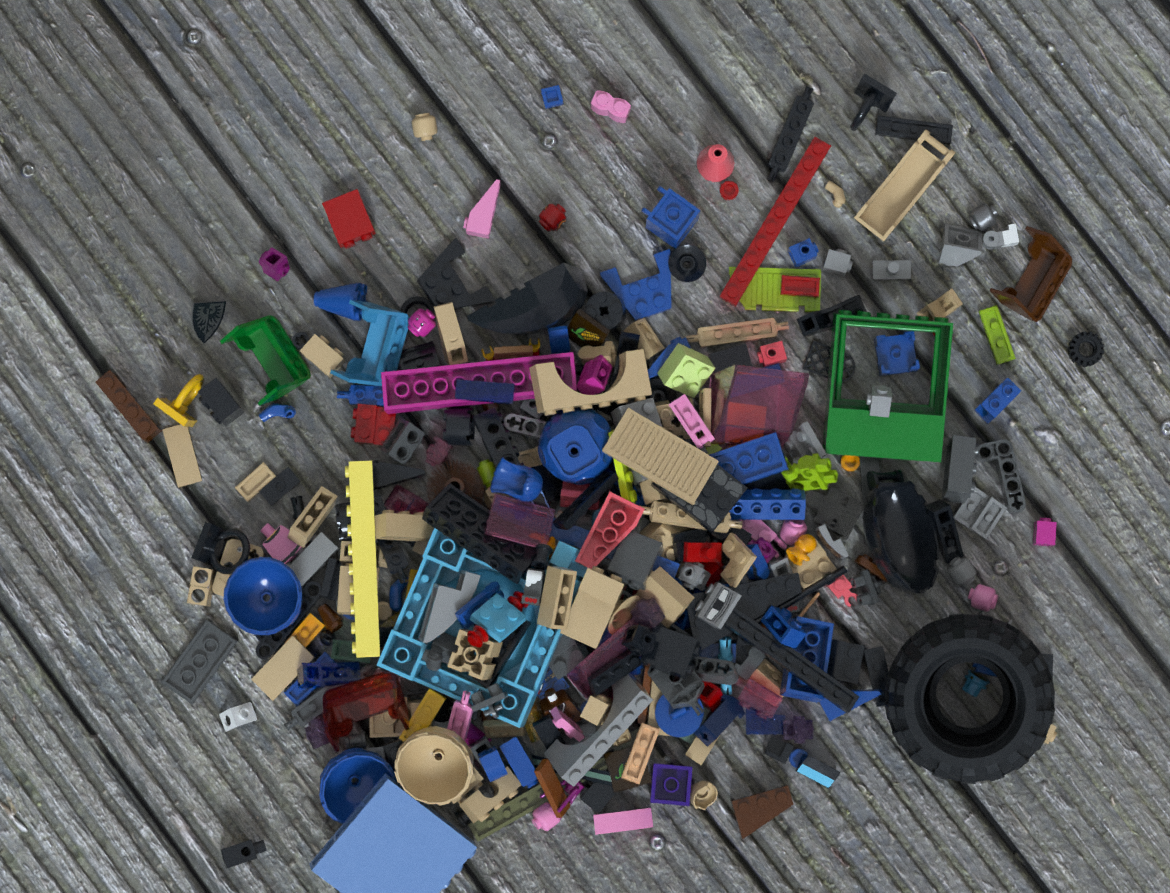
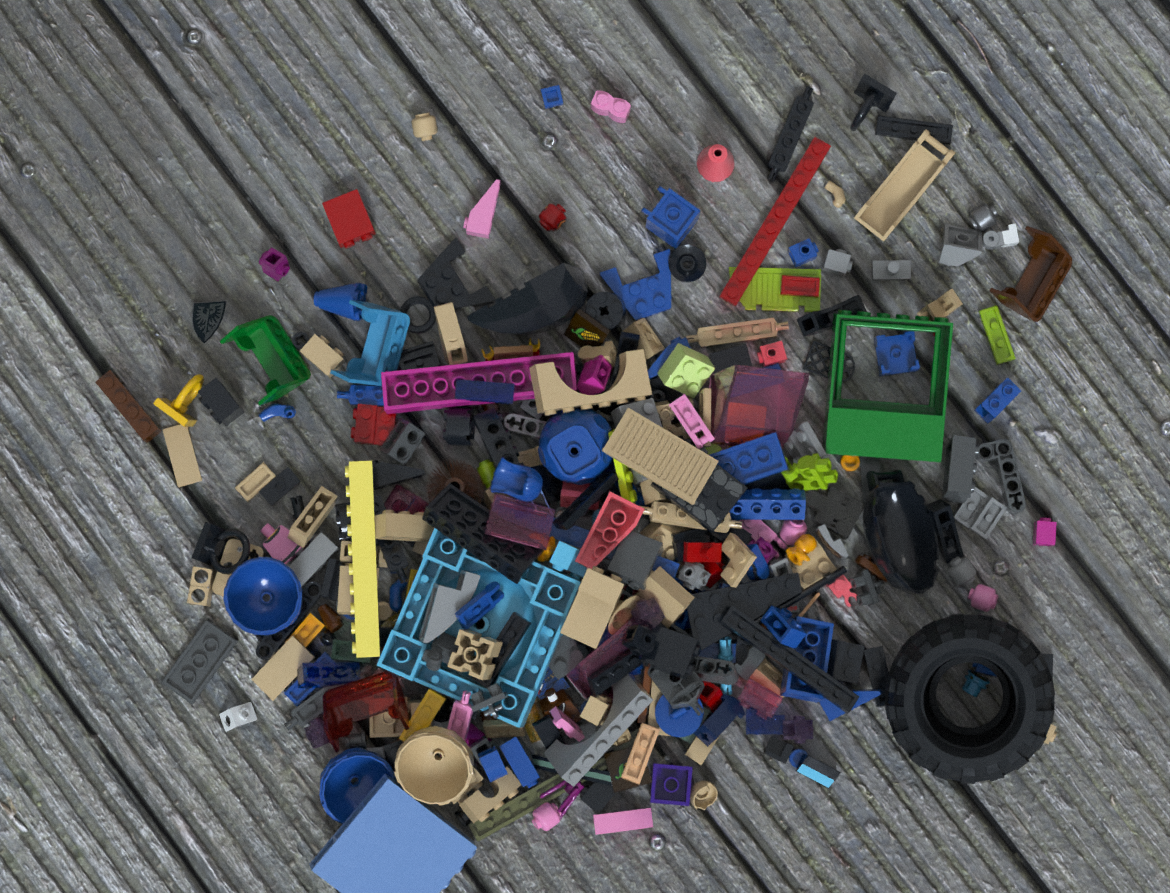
(232, 855): black torso -> none
(421, 322): dark pink head -> none
(437, 452): clear pink brick -> none
(497, 618): medium azure plate -> none
(533, 587): dark grey leg -> none
(542, 556): black bush -> none
(551, 787): dark orange tile -> none
(556, 597): tan brick -> none
(559, 340): blue slope -> none
(717, 605): light grey slope -> none
(729, 190): red tile -> none
(758, 809): reddish brown wedge -> none
(879, 401): light grey brick -> none
(1094, 341): black tyre -> none

